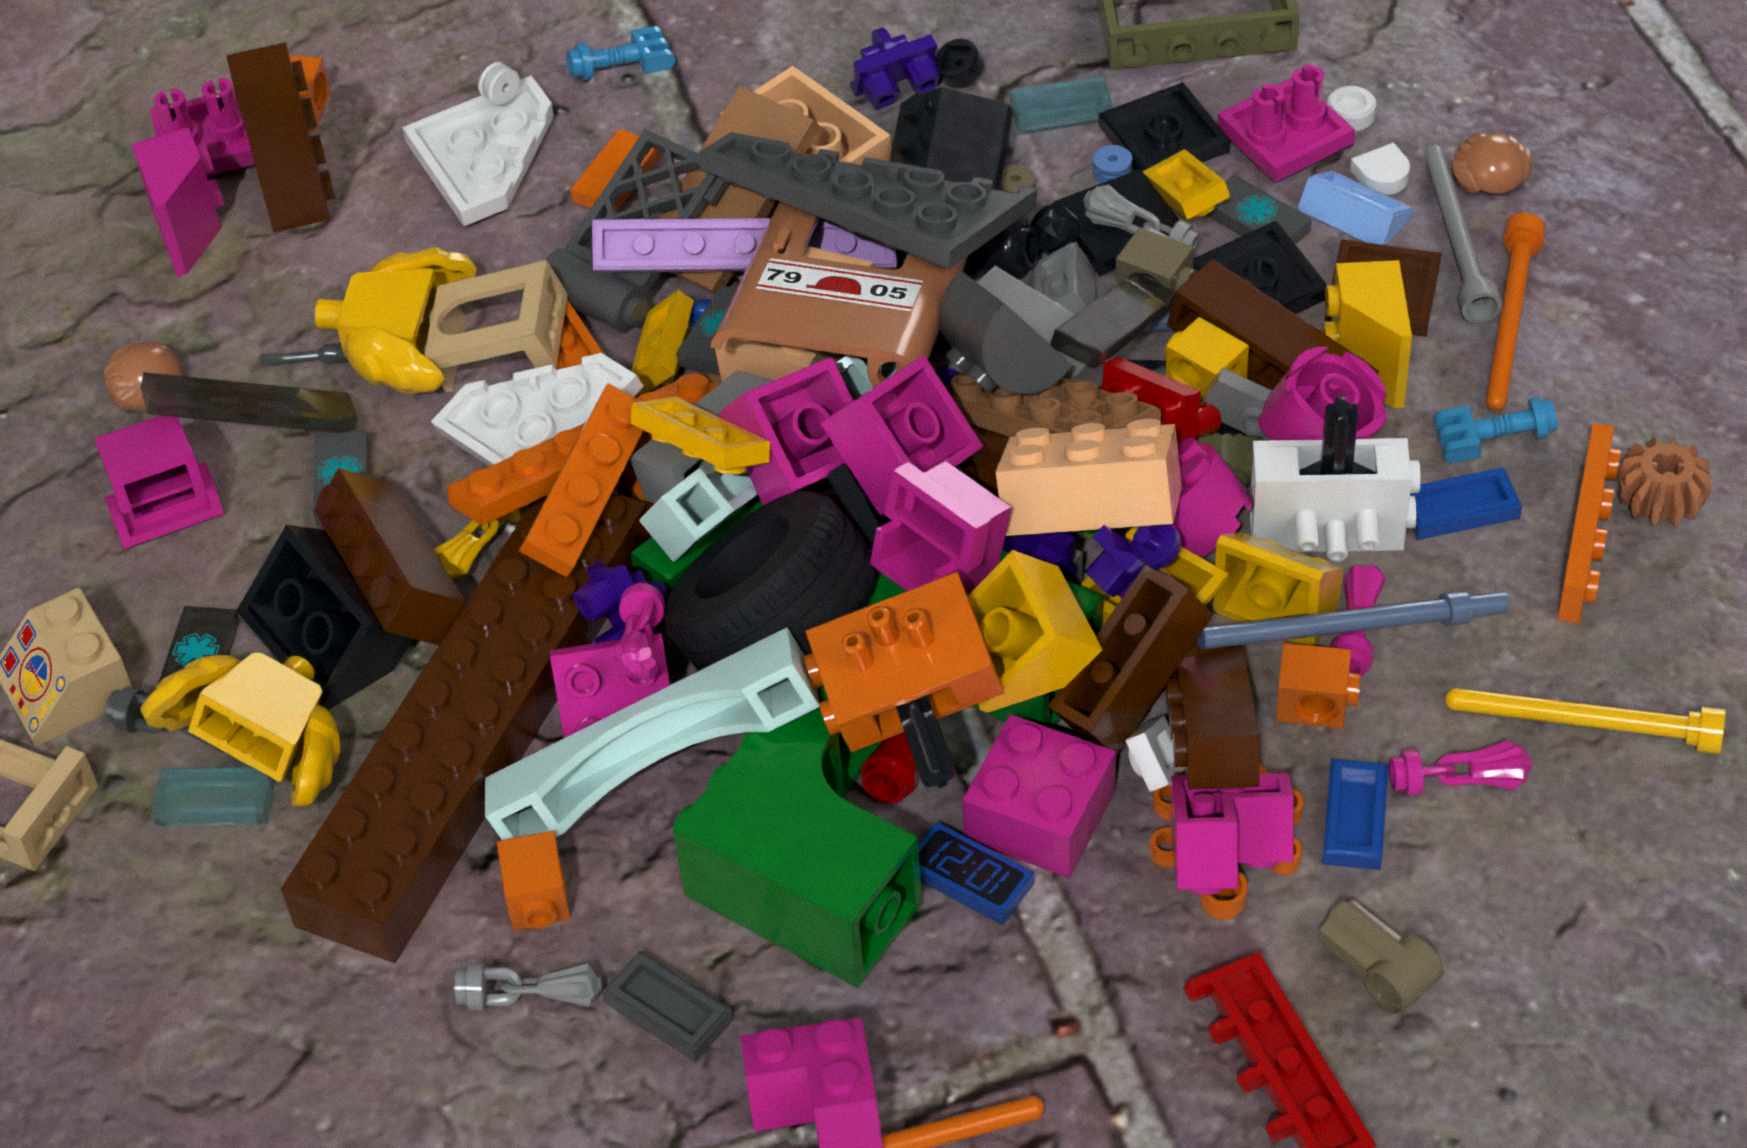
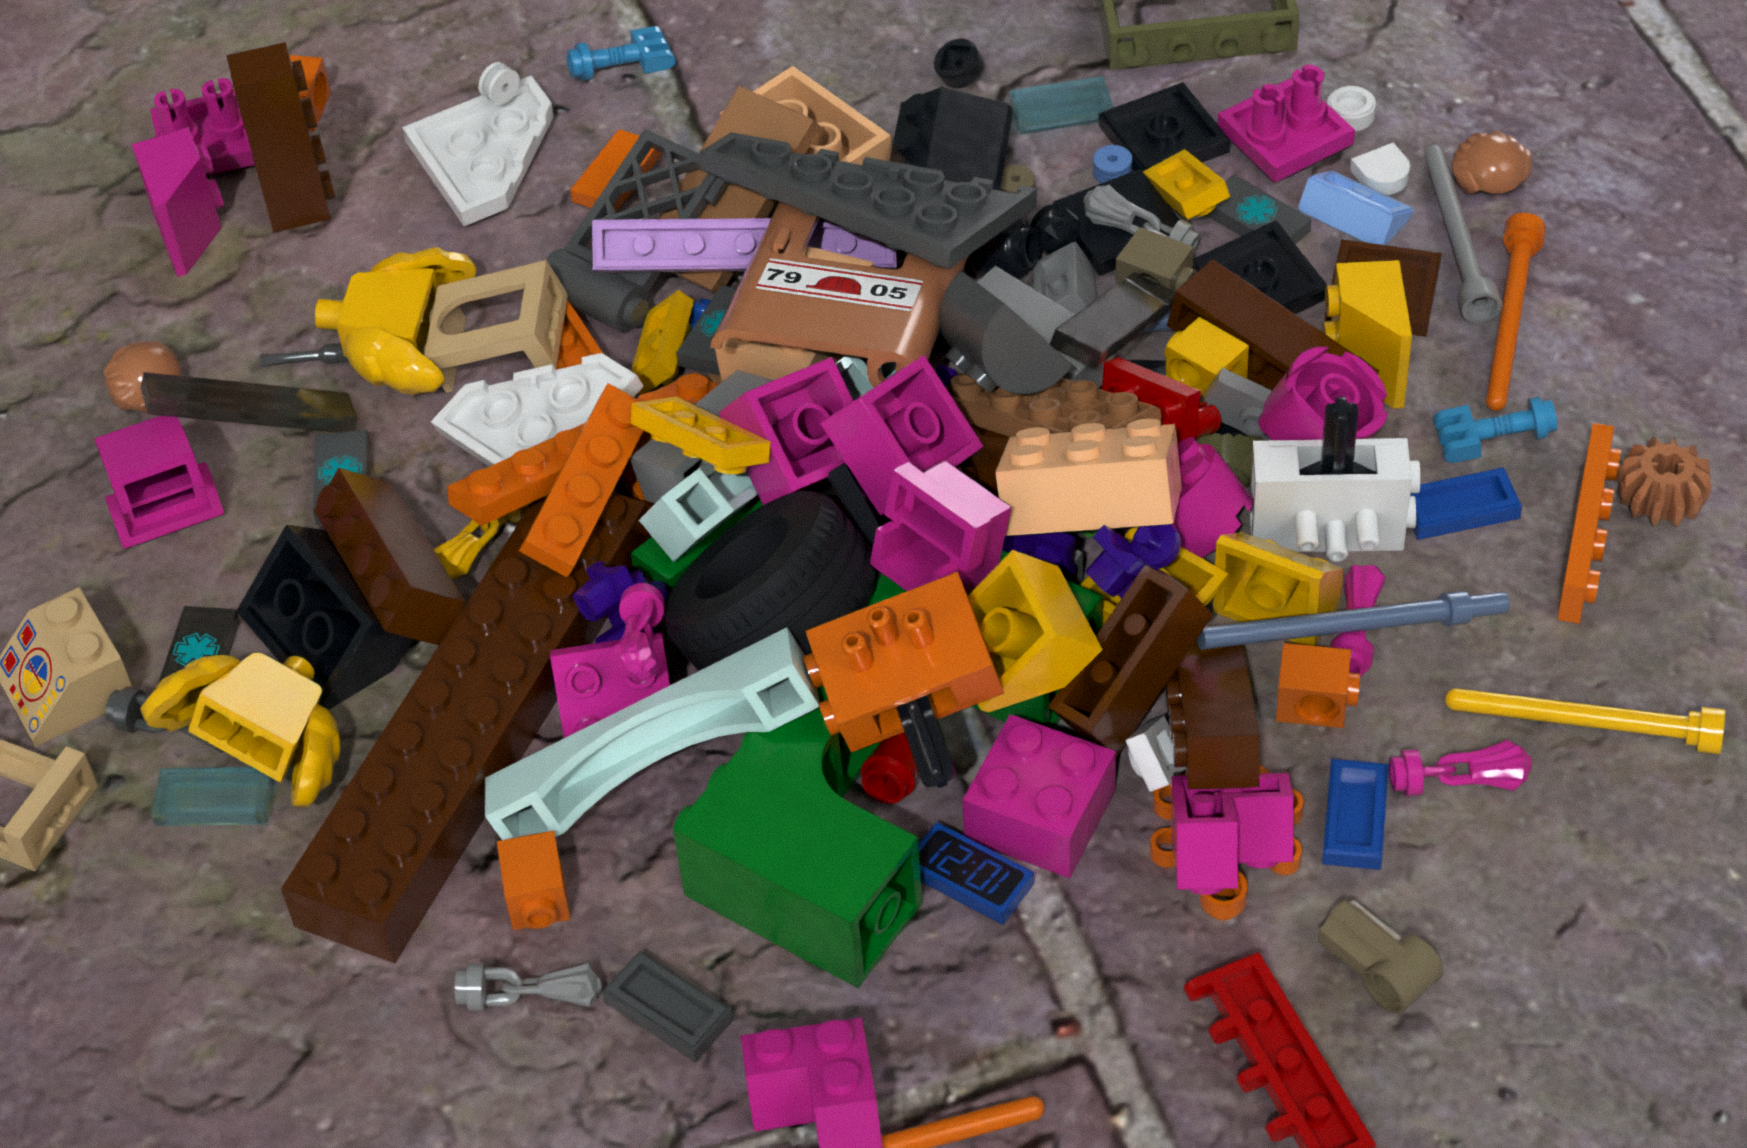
(892, 61): dark purple hips -> none

